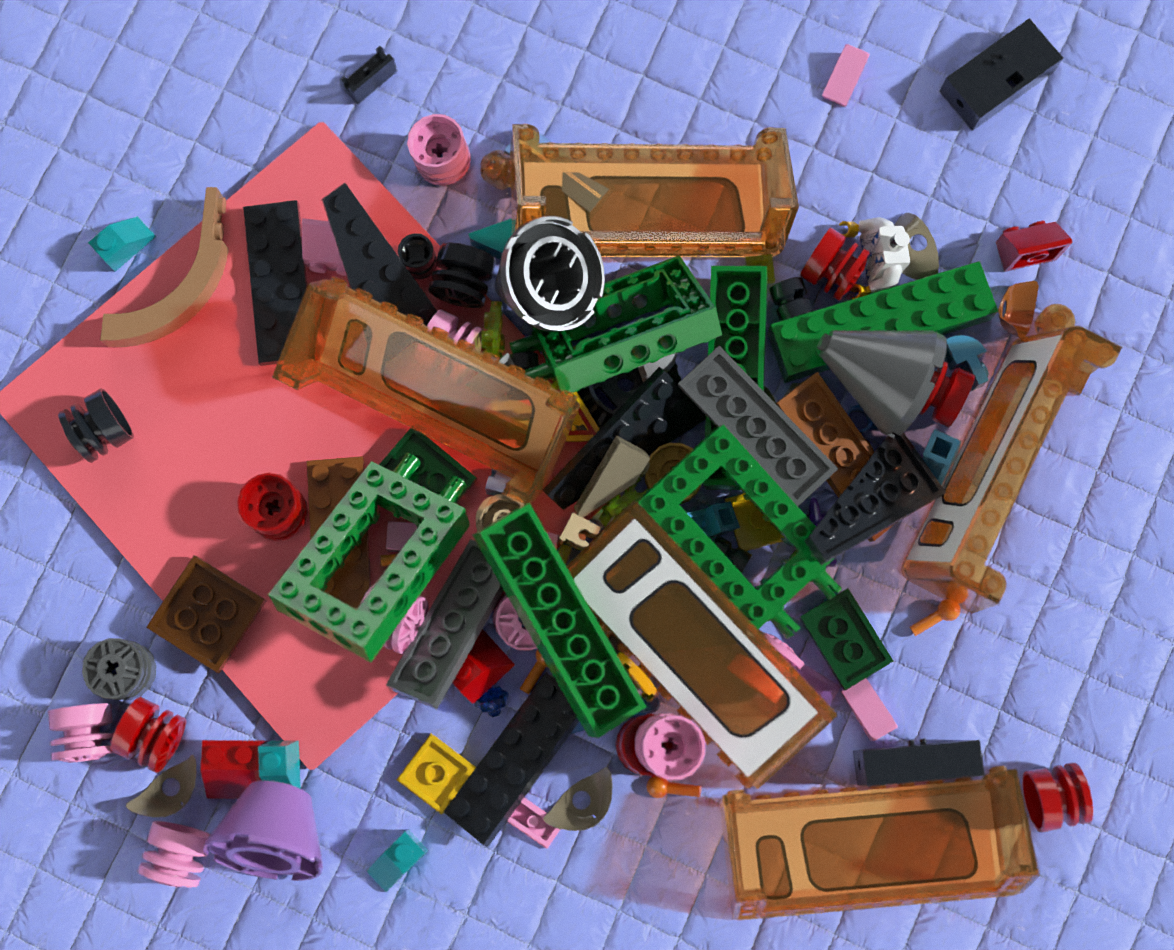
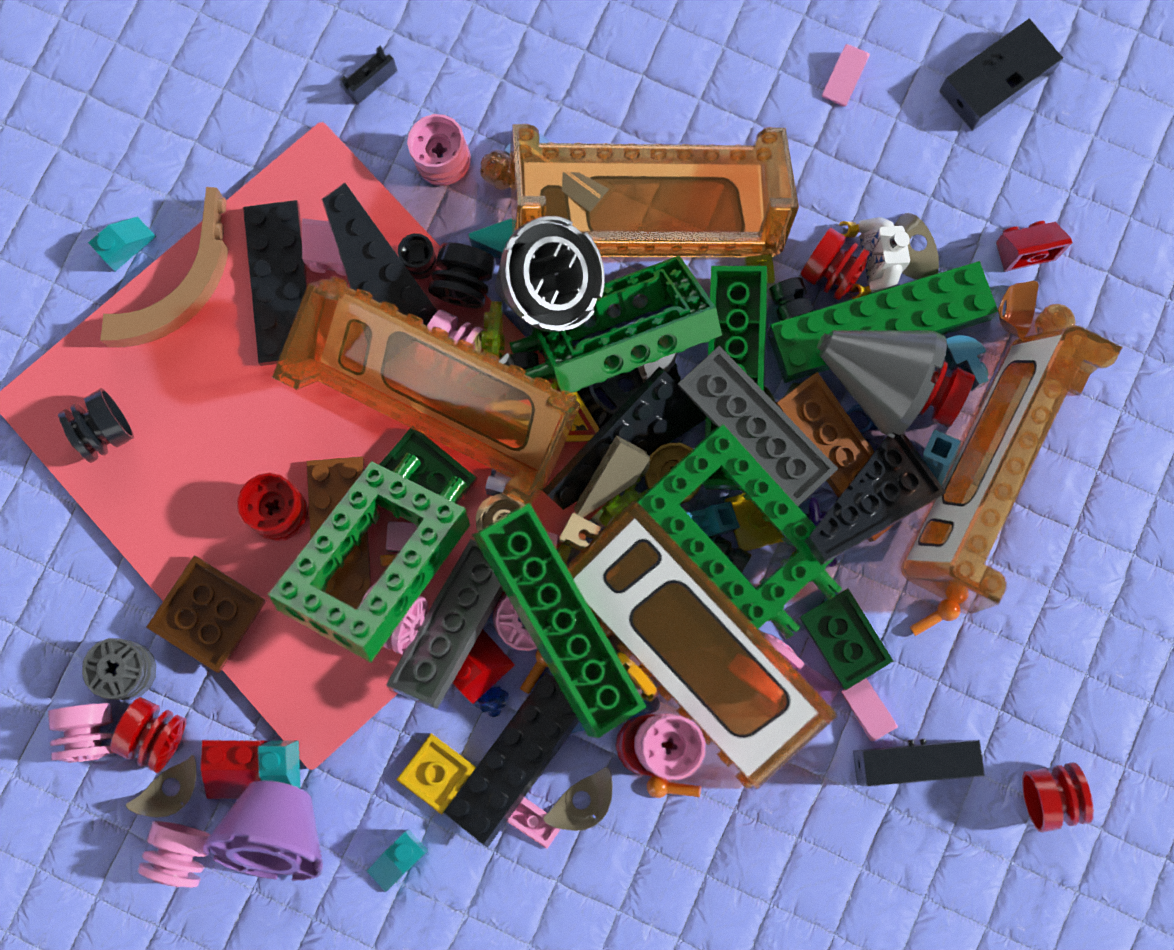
(877, 846): clear orange windscreen -> none

